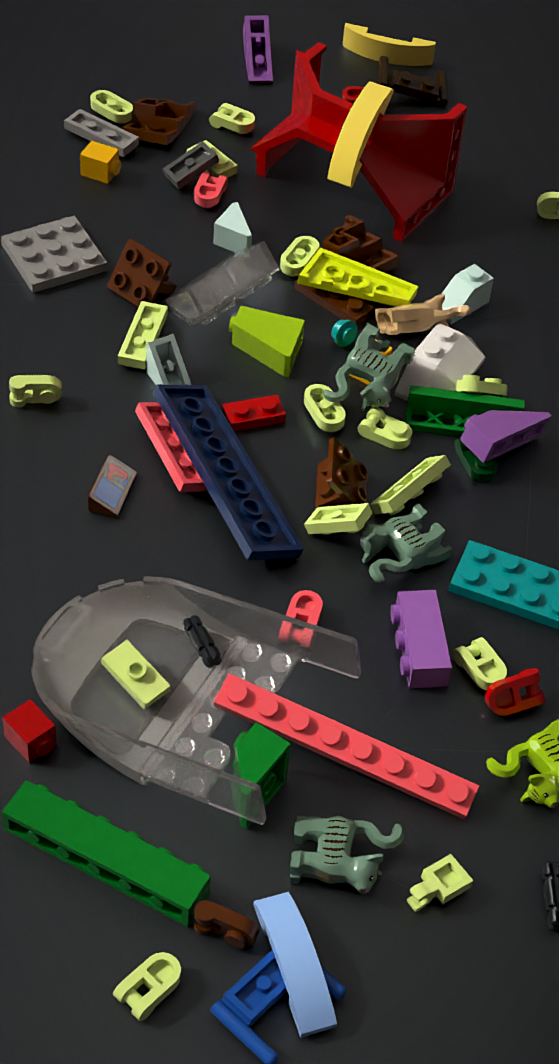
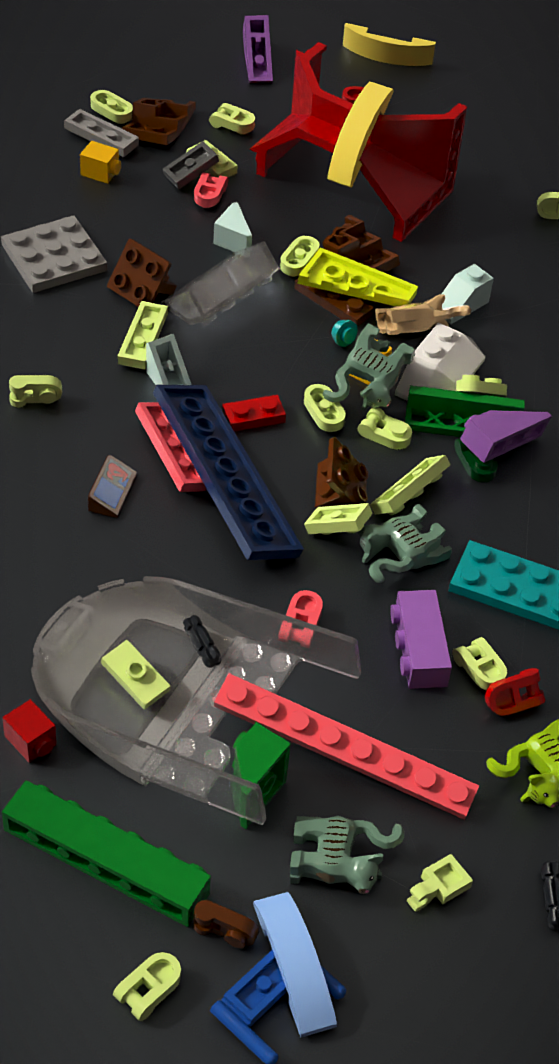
(268, 337): lime slope -> none
(413, 85): dark brown plate -> none

